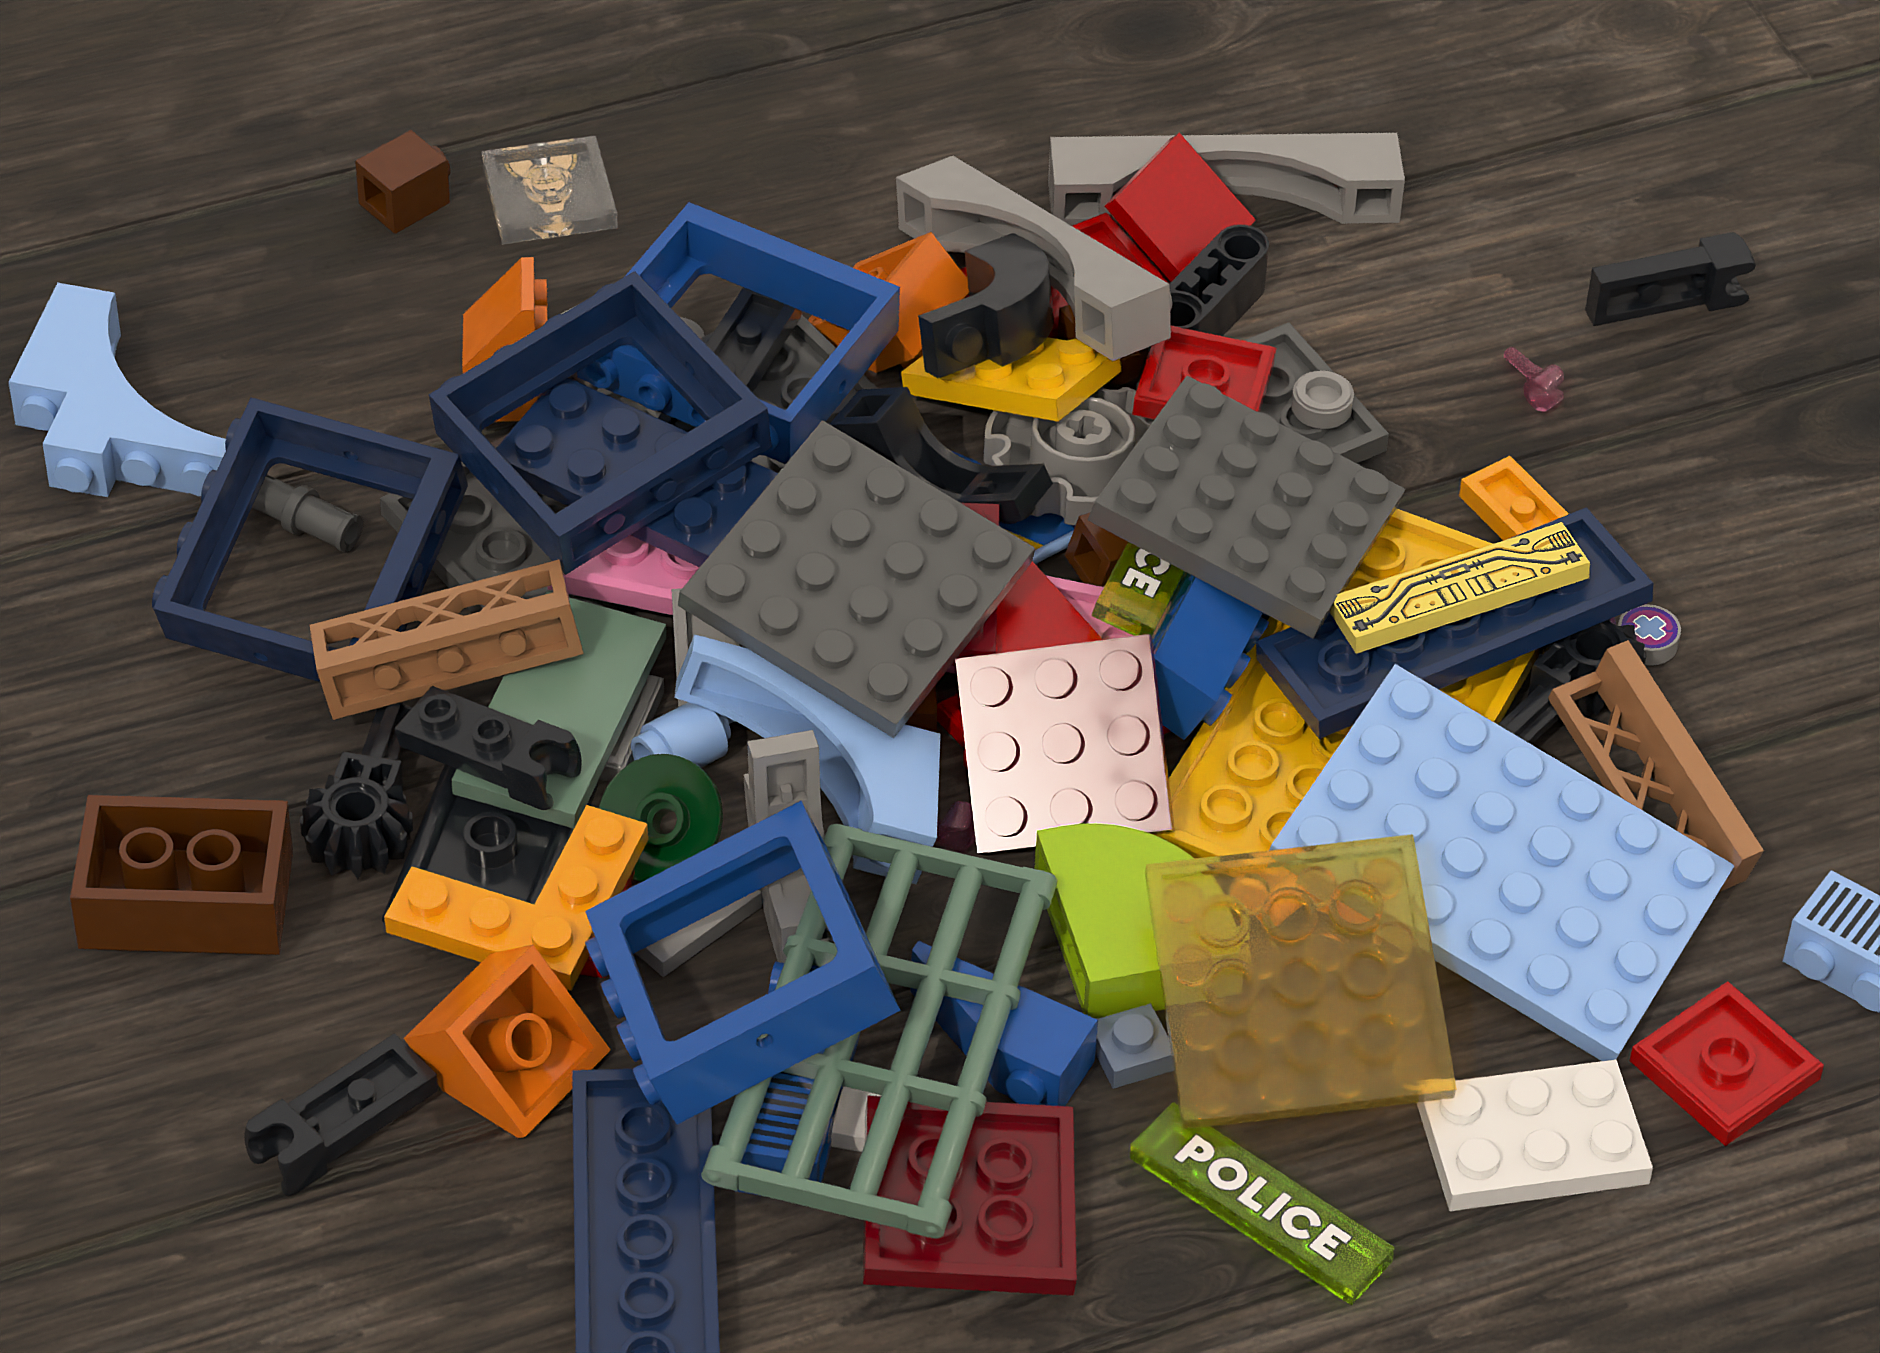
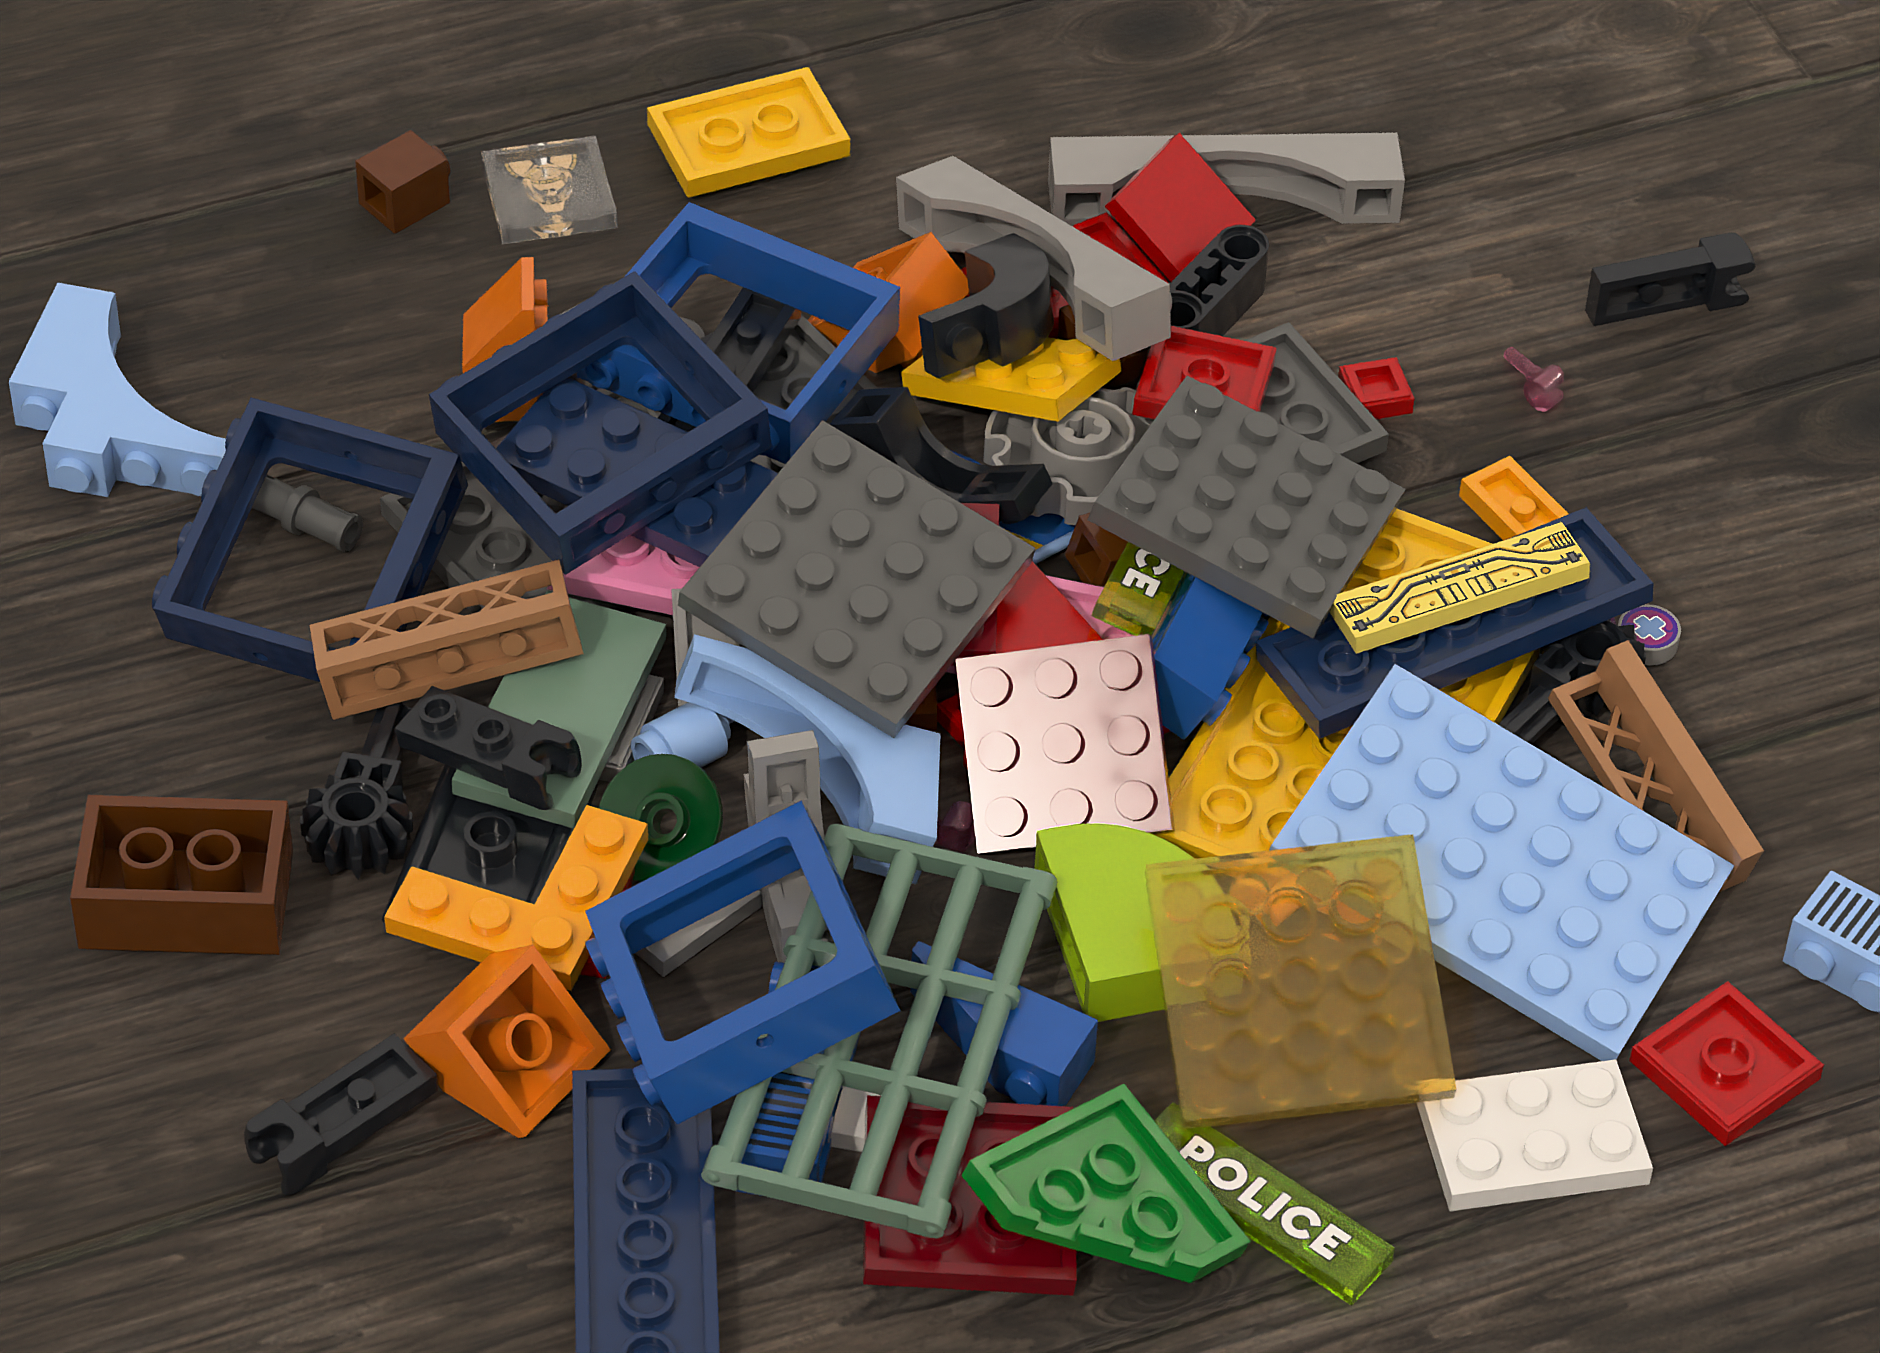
(748, 132): none -> yellow plate
(1108, 1188): none -> green plate
(1133, 1046): sand blue plate -> none
(1322, 399): light grey tile -> none
(1379, 387): none -> red tile

